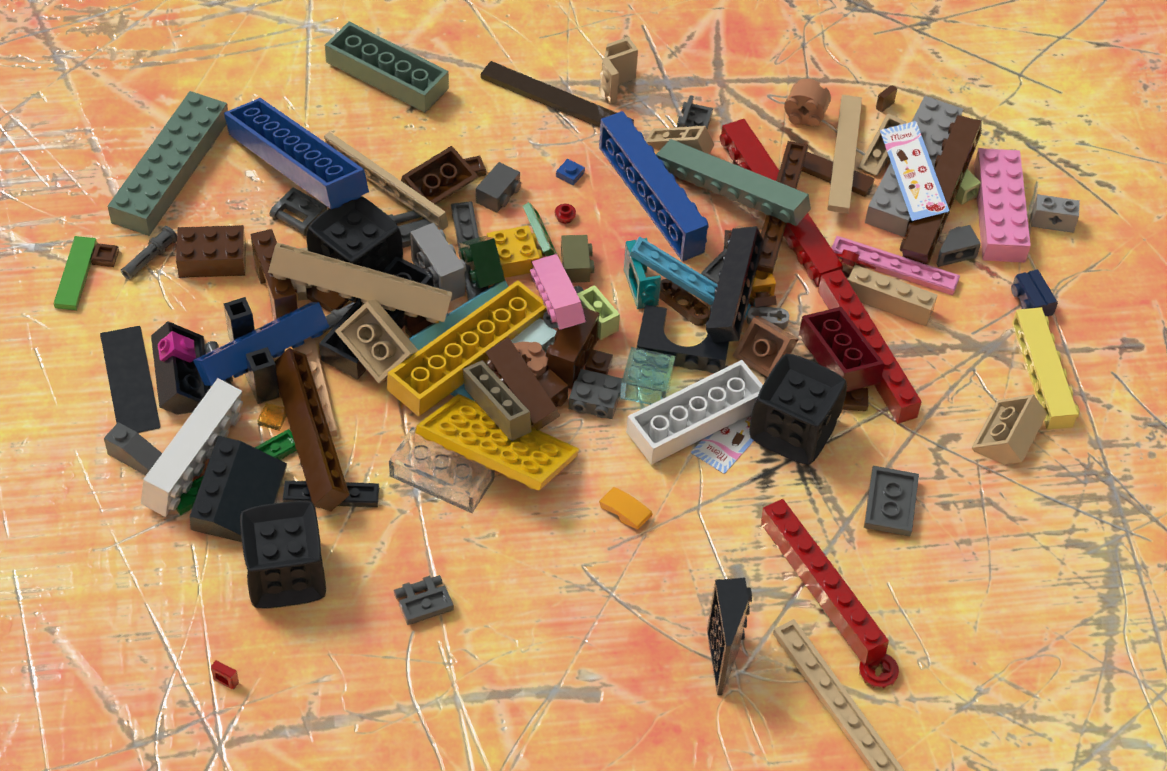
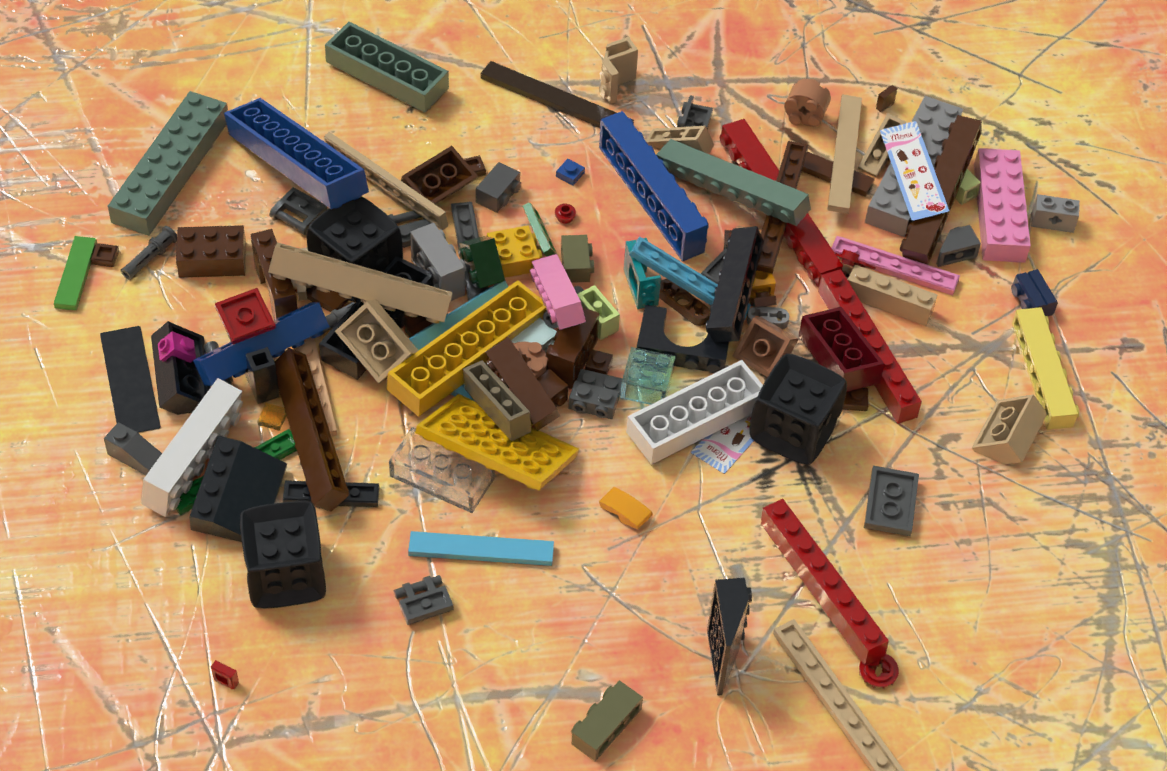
(245, 316): none -> red tile
(481, 548): none -> medium azure tile
(606, 720): none -> olive brick

